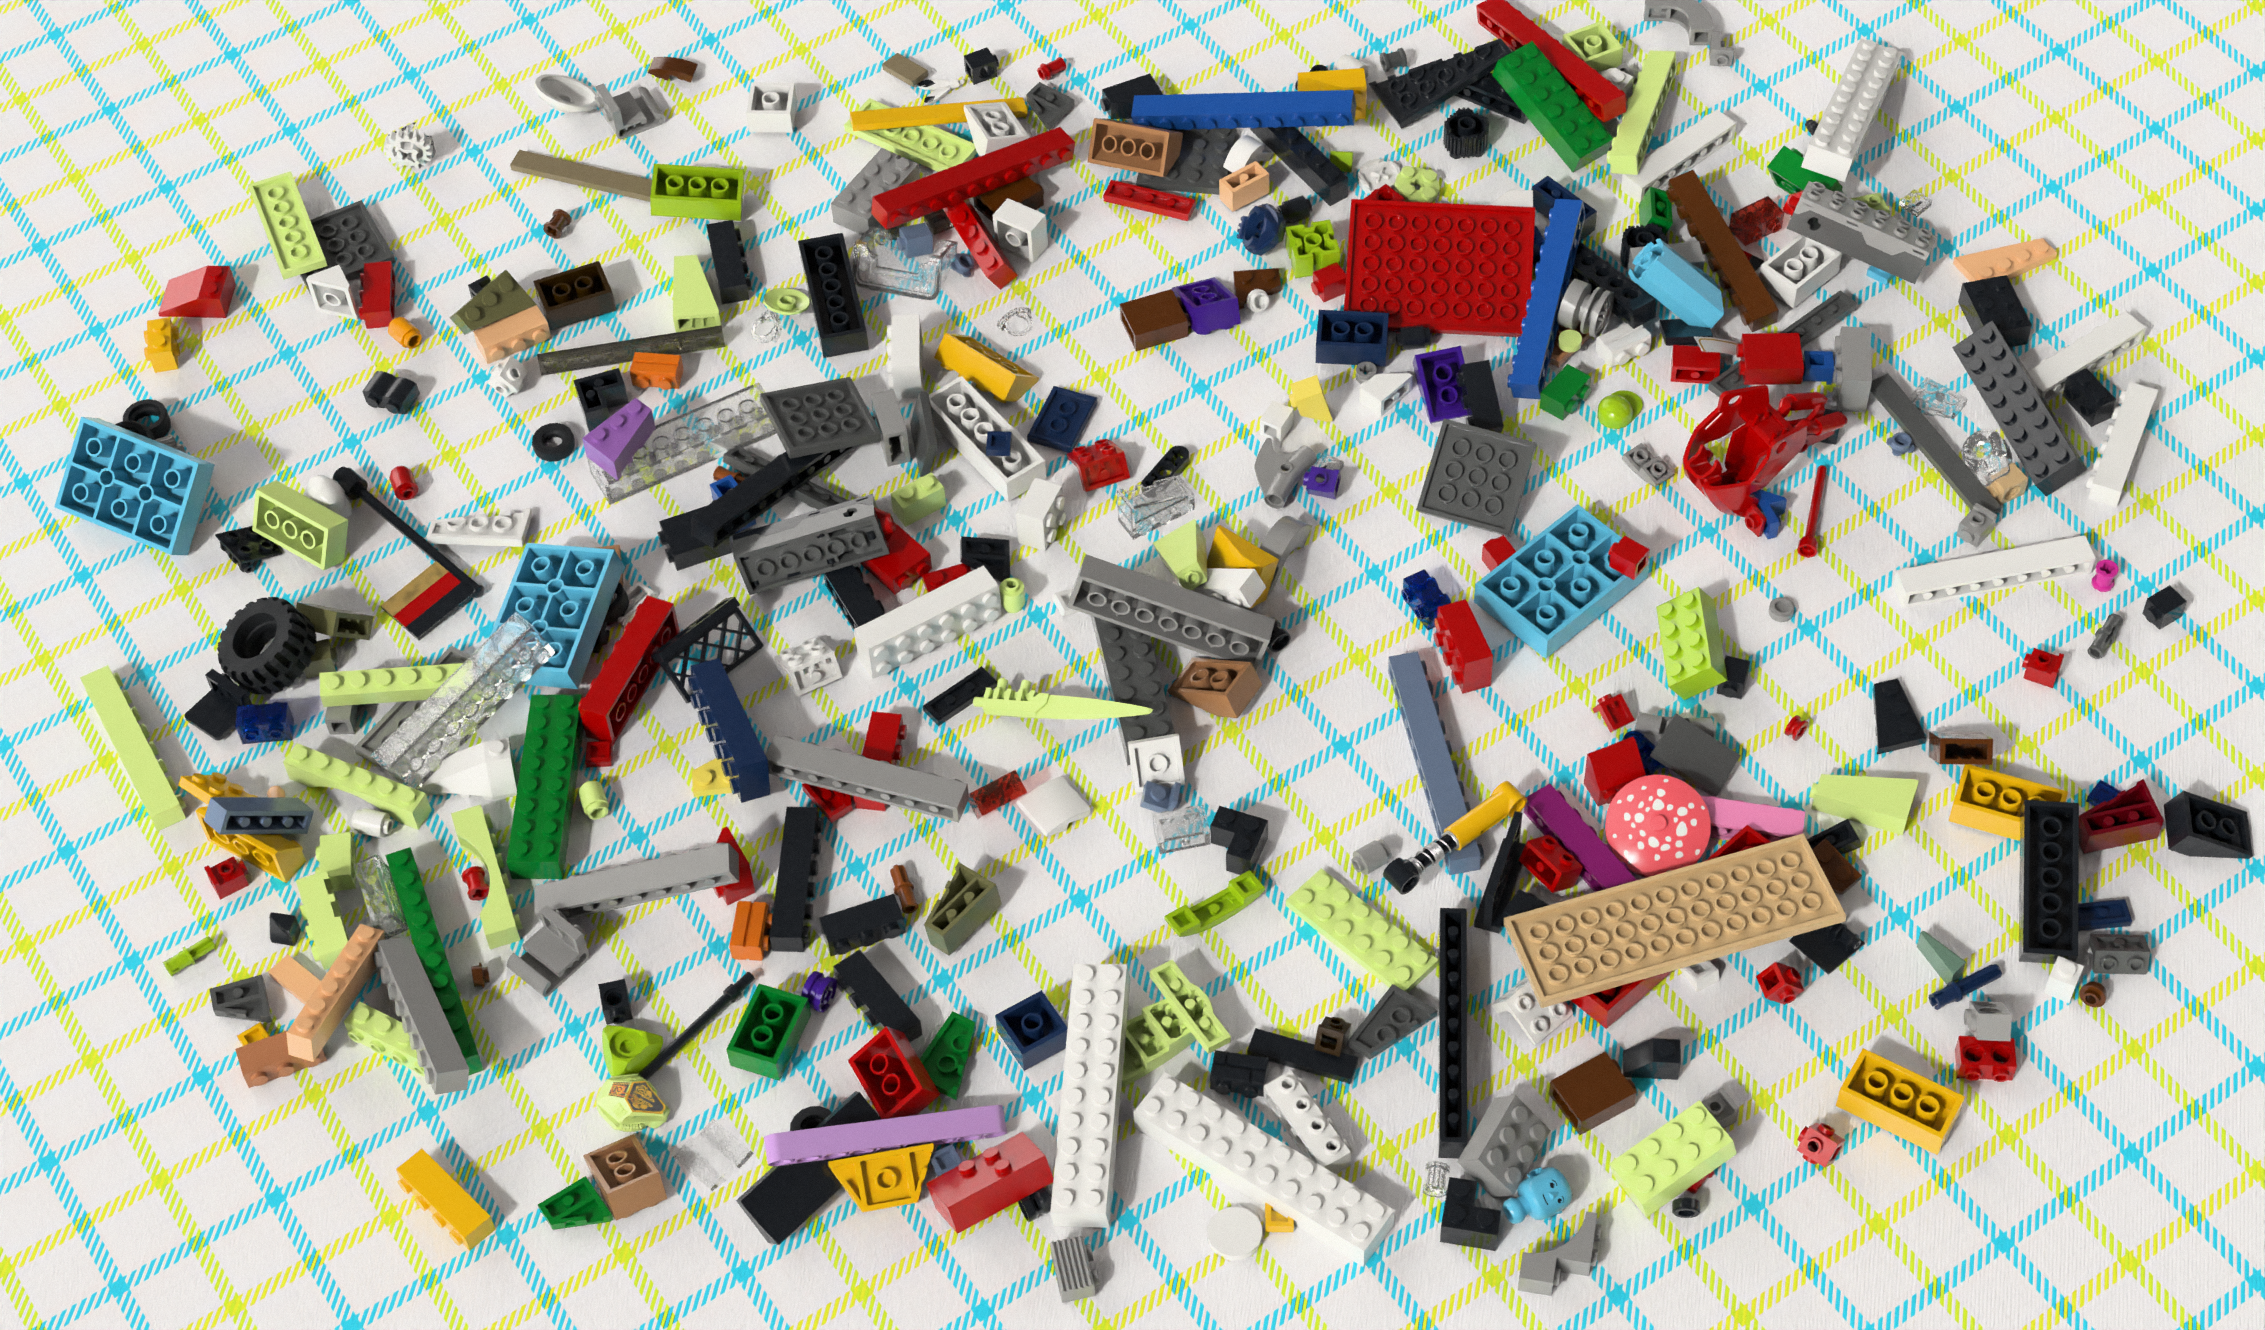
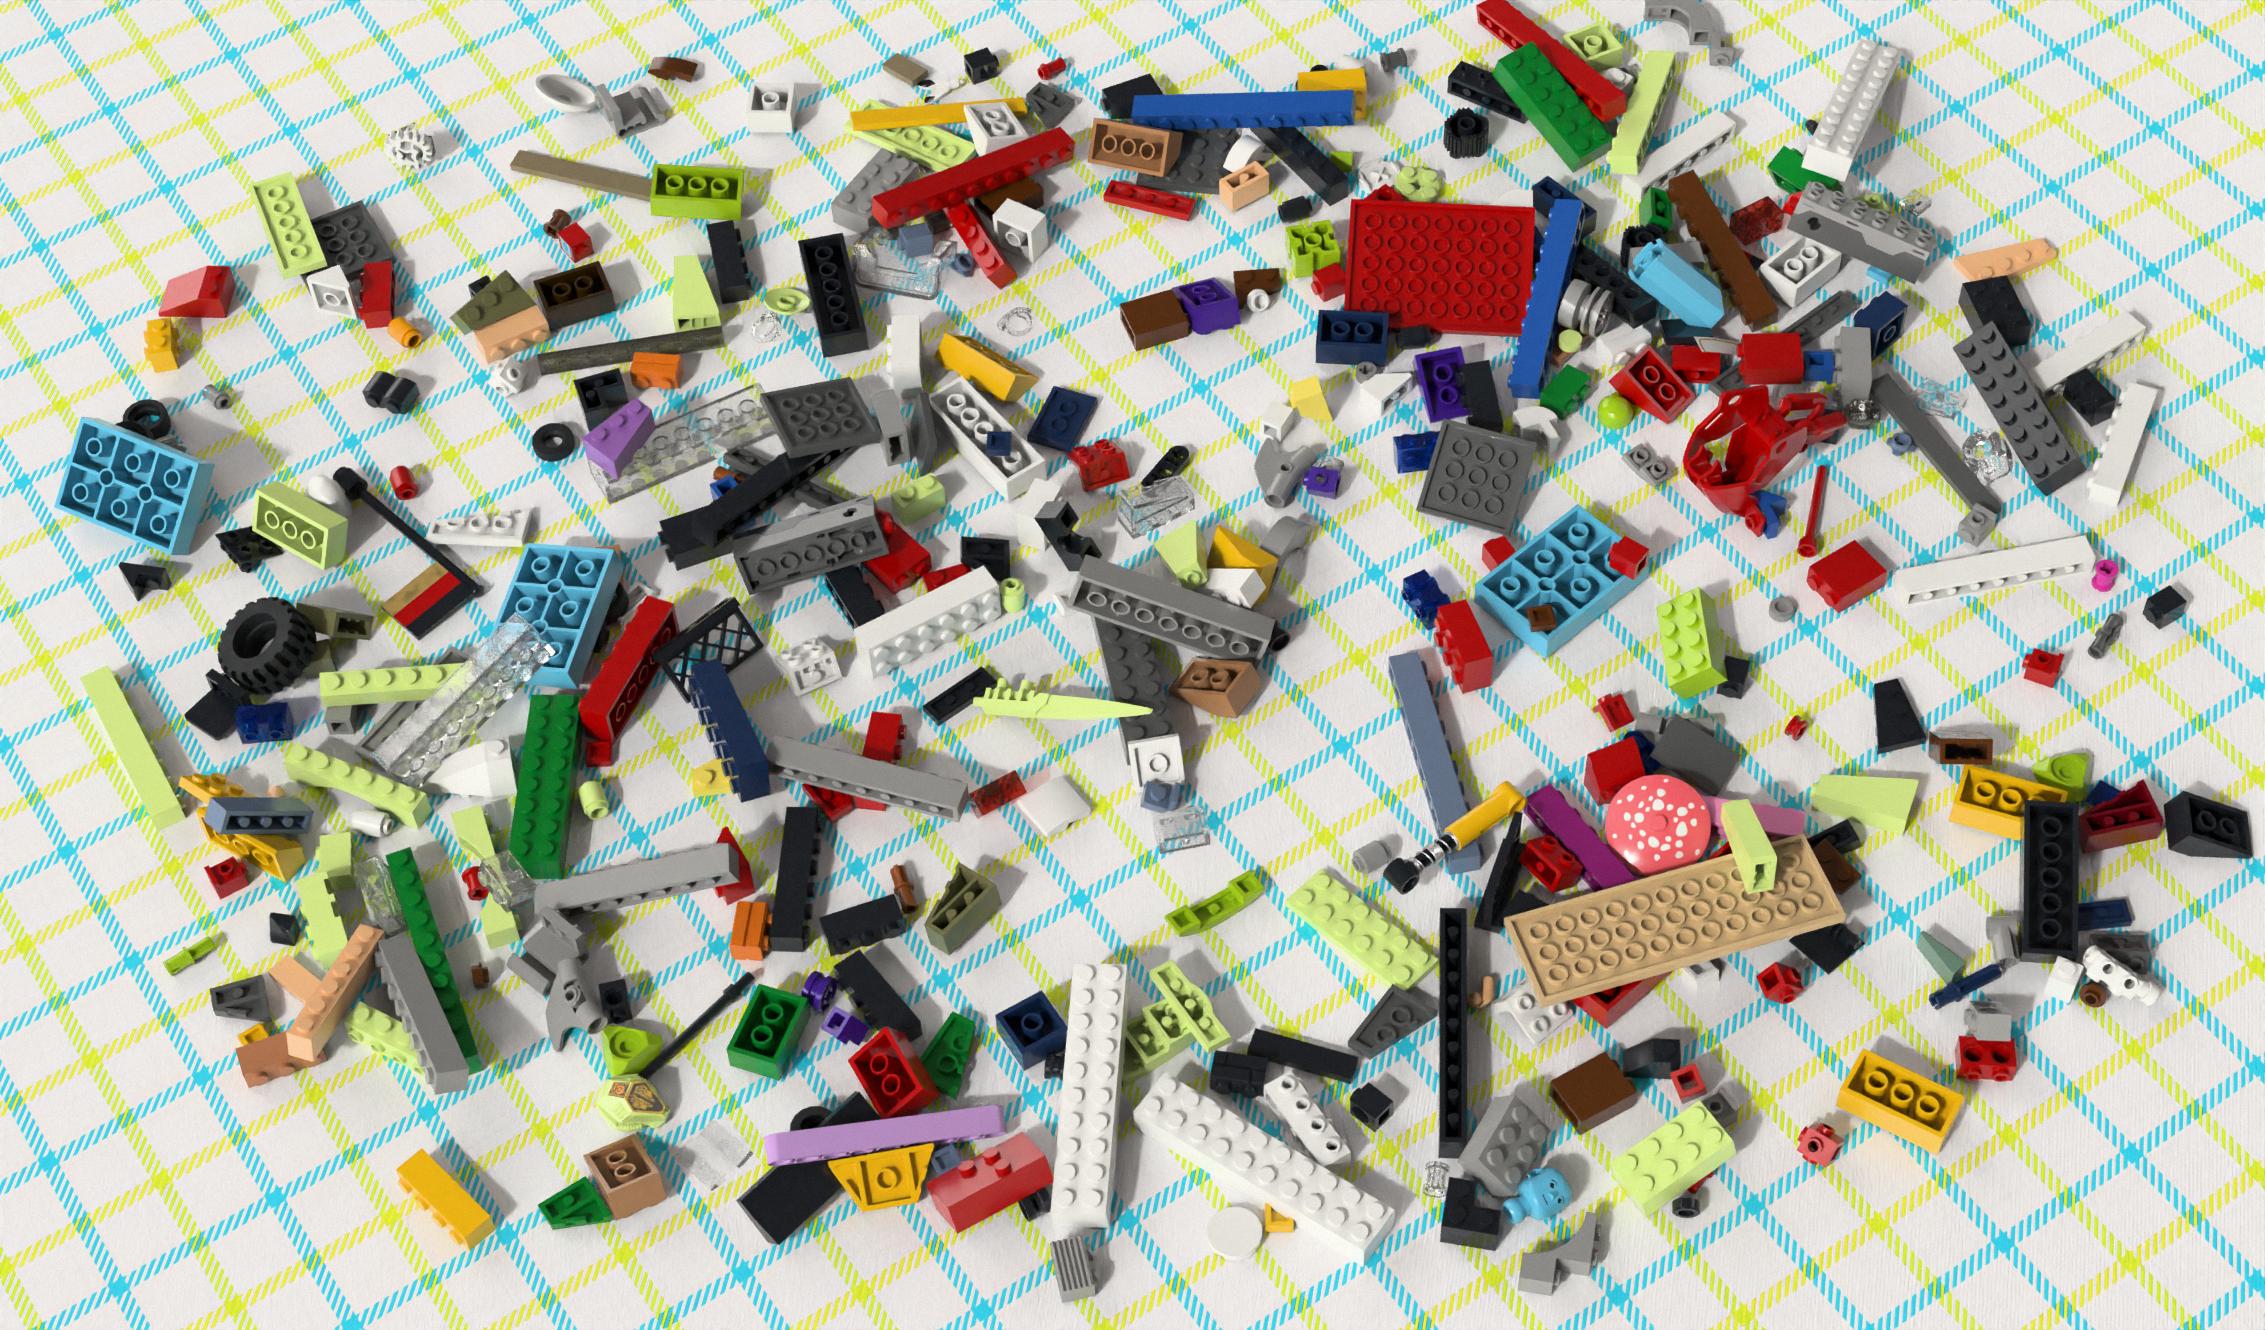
(143, 576): none -> black slope
(219, 399): none -> light grey pin
(506, 881): none -> clear brick
(572, 1004): none -> light grey pin
(575, 242): none -> red brick
(844, 1026): none -> dark purple brick
(1054, 1066): none -> black wheel
(1057, 522): none -> black arch
(1242, 835): black brick -> none
(1261, 229): dark blue helmet -> none
(1333, 1029): dark brown brick -> none
(1371, 1106): none -> black brick
(1414, 451): none -> clear blue brick
(1433, 83): black wing -> none
(1484, 997): none -> light nougat arm
(1537, 423): none -> white brick
(1541, 618): none -> reddish brown tile
(1652, 385): none -> red slope
(1688, 1083): none -> red brick
(1749, 846): none -> yellowish green slope
(1846, 576): none -> red brick
(1862, 414): none -> clear smoke head
(1885, 319): none -> dark blue brick
(2003, 935): none -> light grey piece
(2009, 486): tan brick -> none
(2066, 773): none -> lime hat
(2118, 976): none -> white brick

